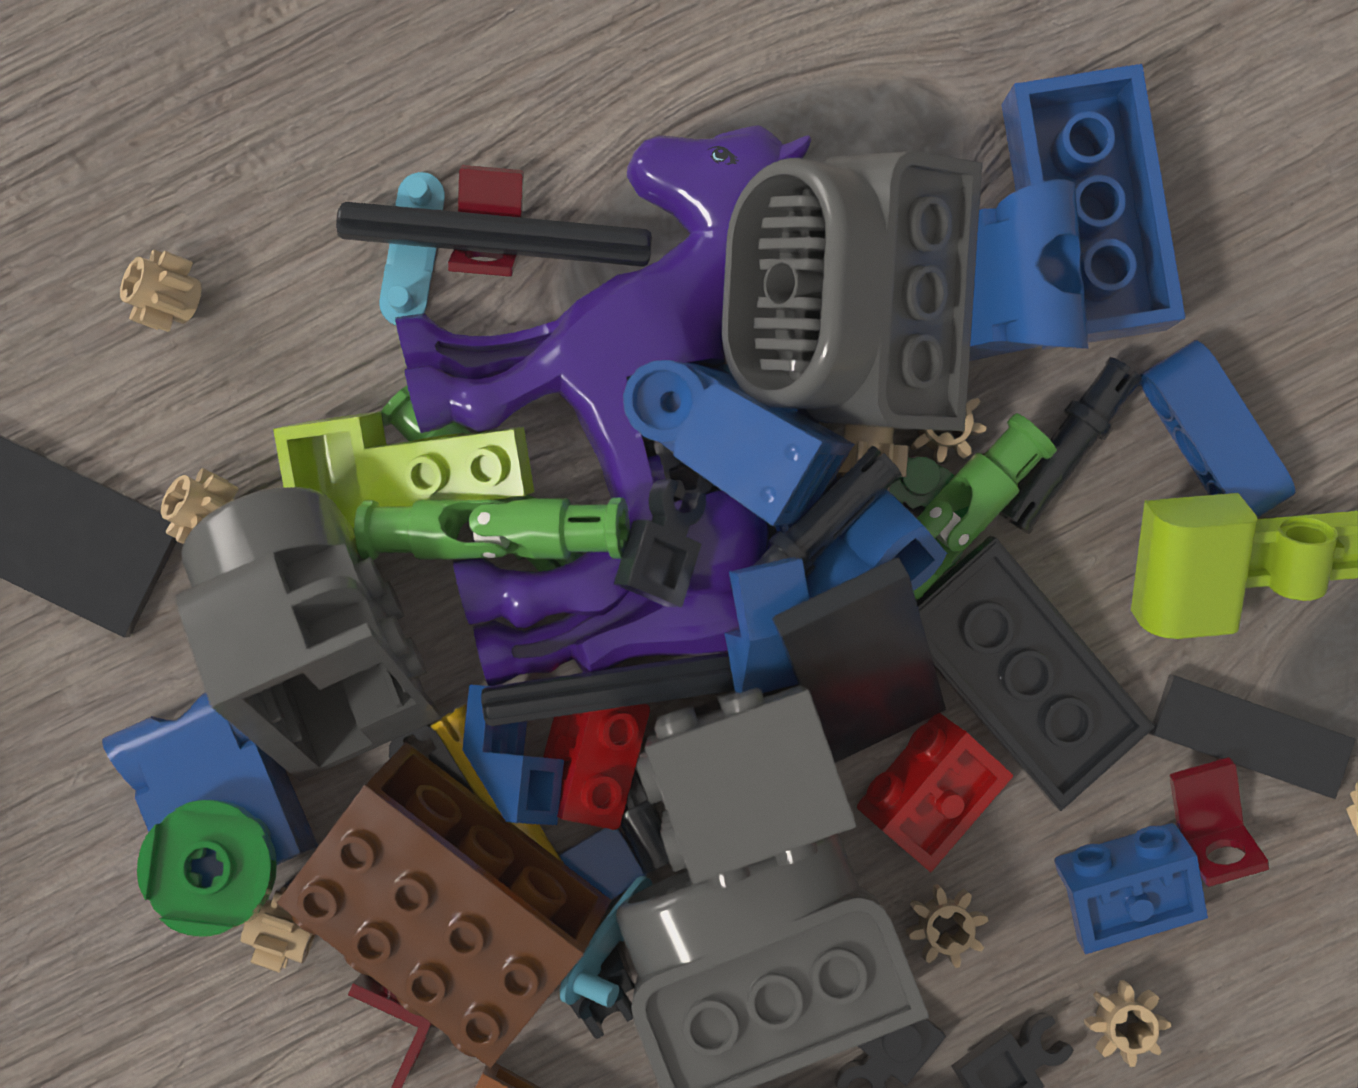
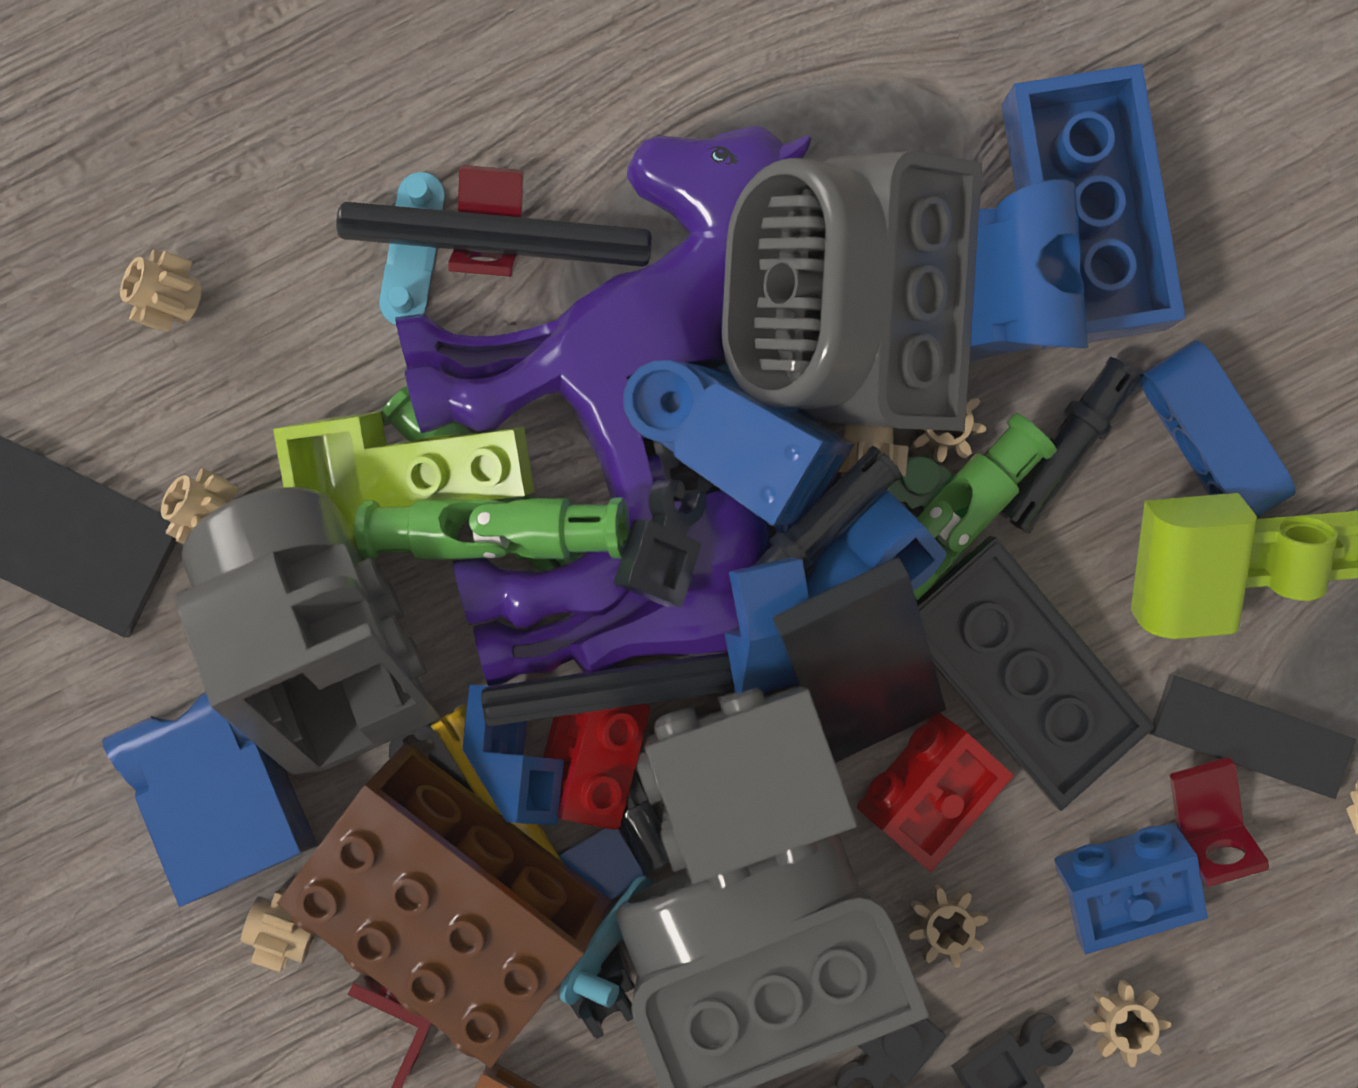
(178, 893): green plate -> none

